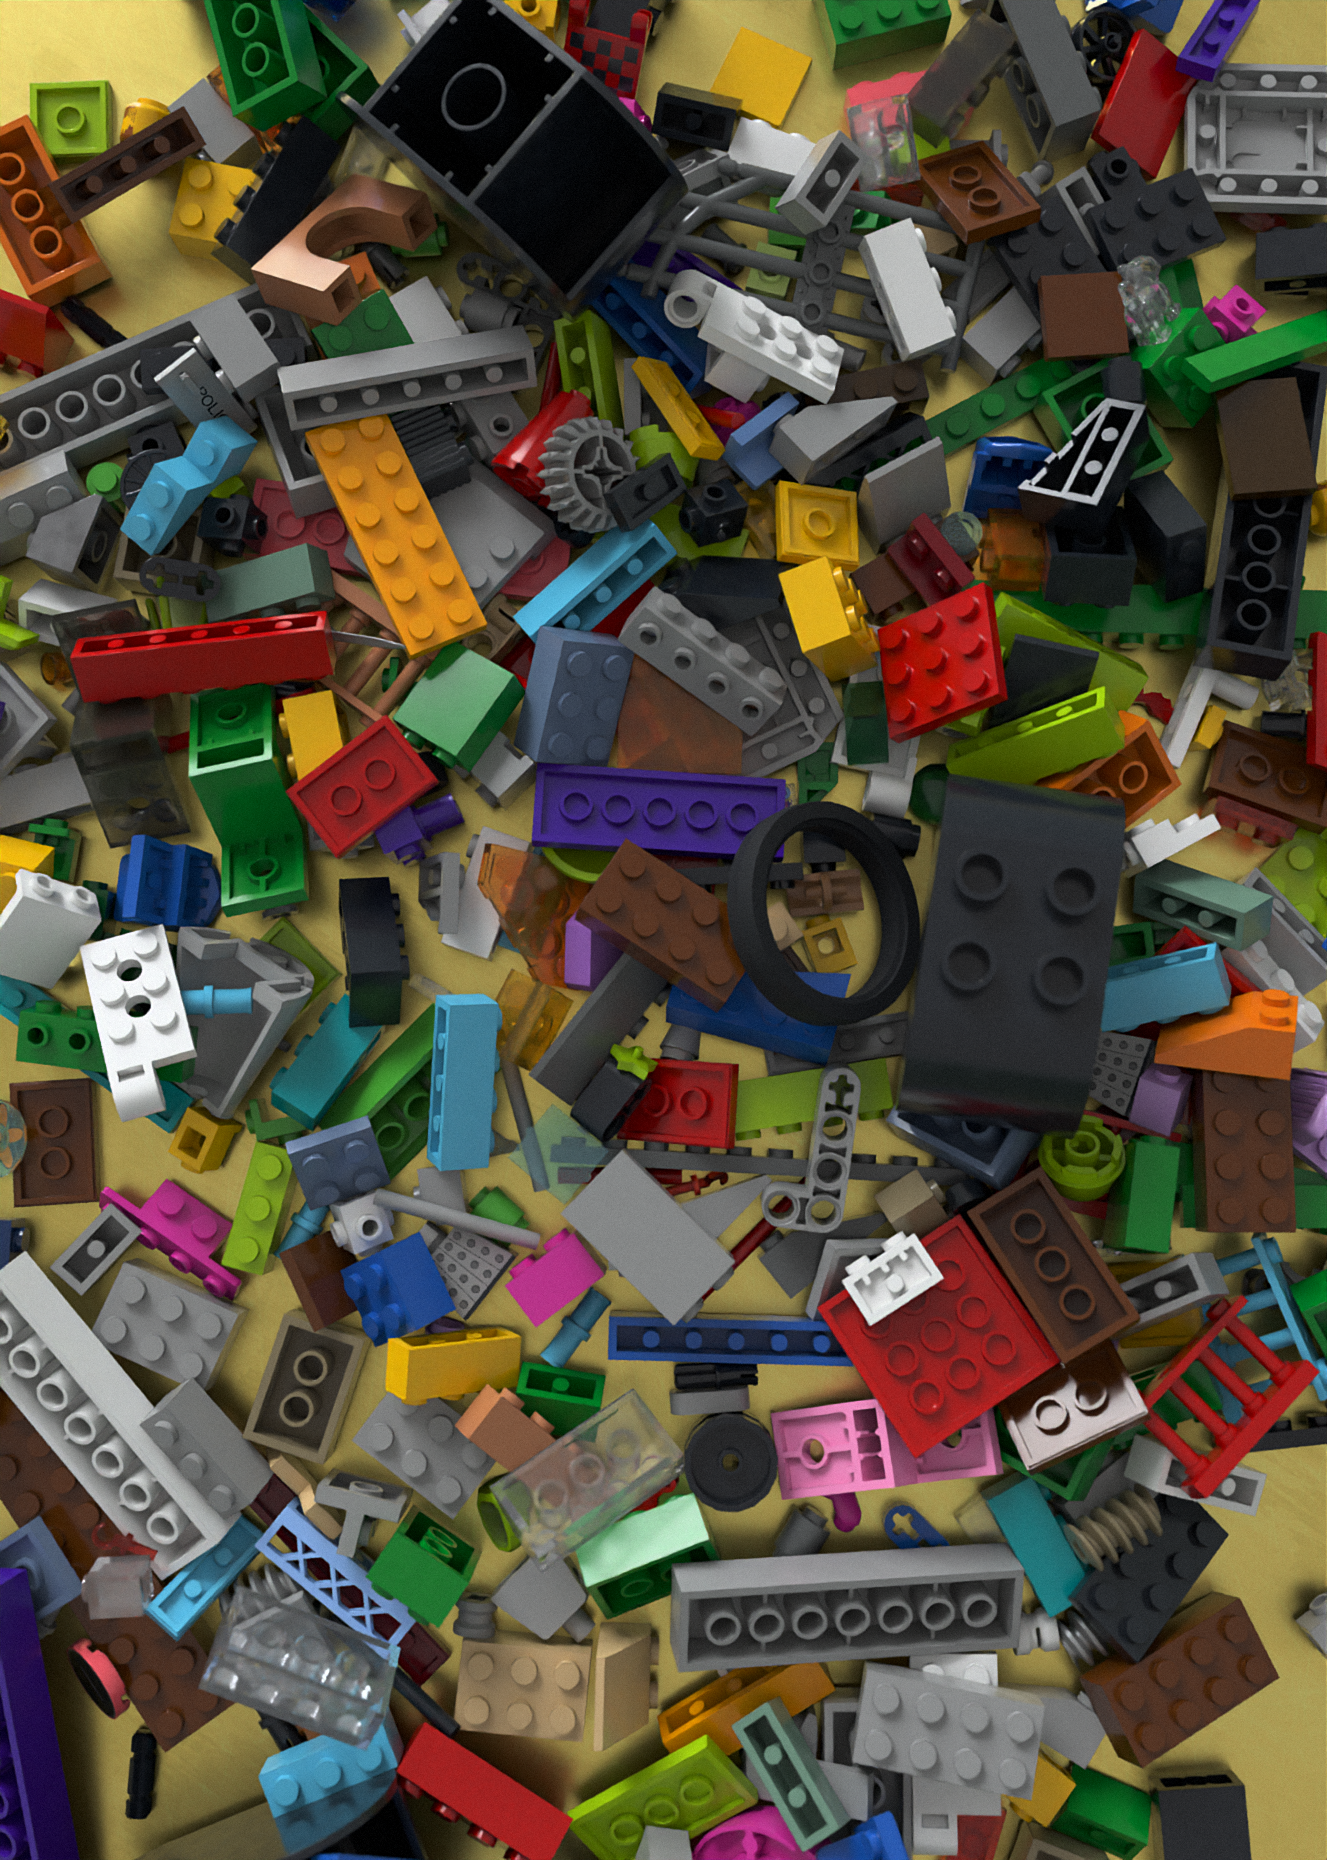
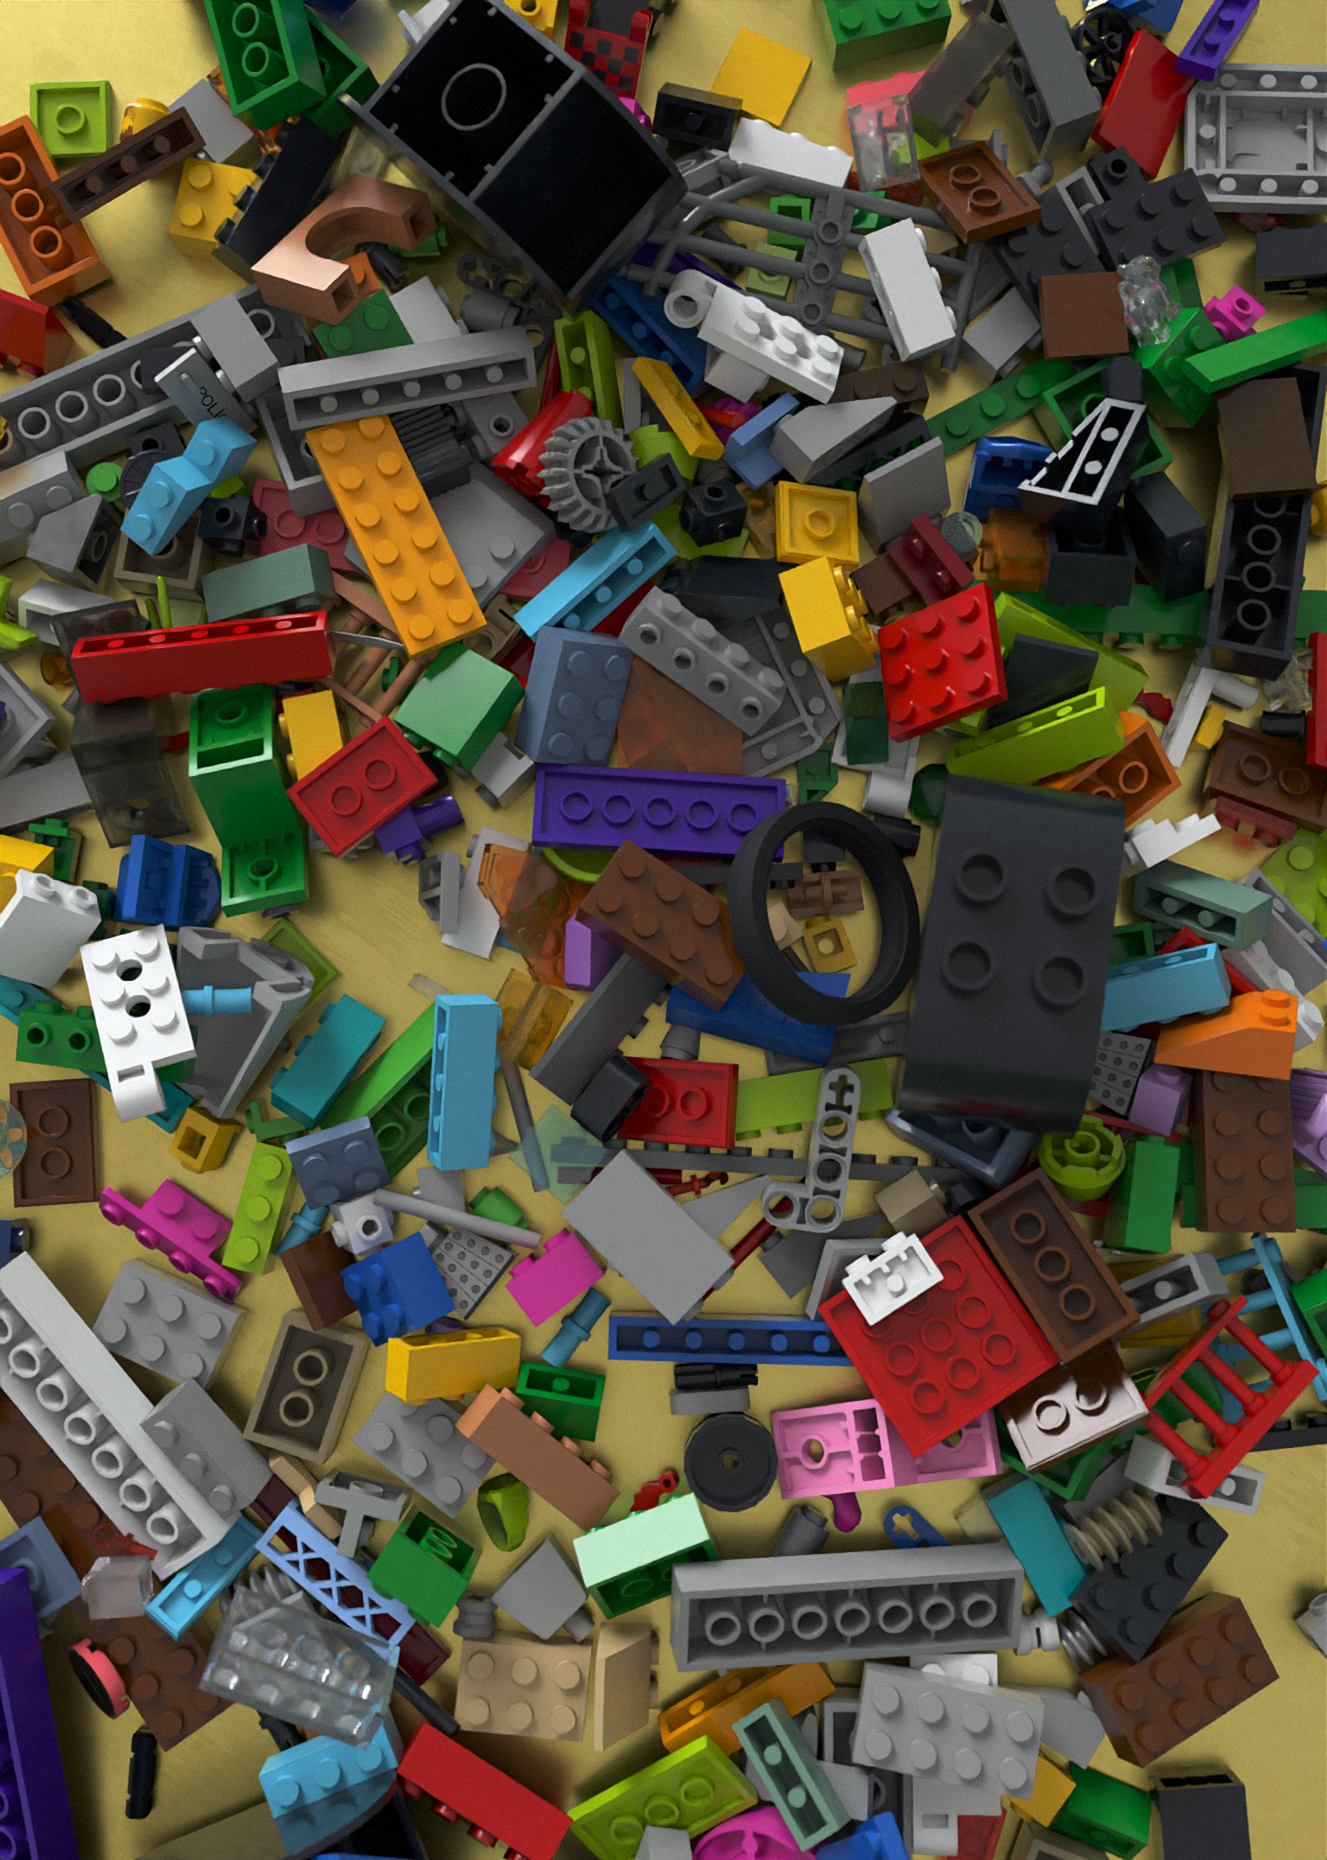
(96, 1249): light grey slope -> none
(181, 569): black beam -> none
(372, 950): black wedge -> none
(588, 1480): clear slope -> none
(633, 1060): lime piece -> none
(822, 182): light grey brick -> none

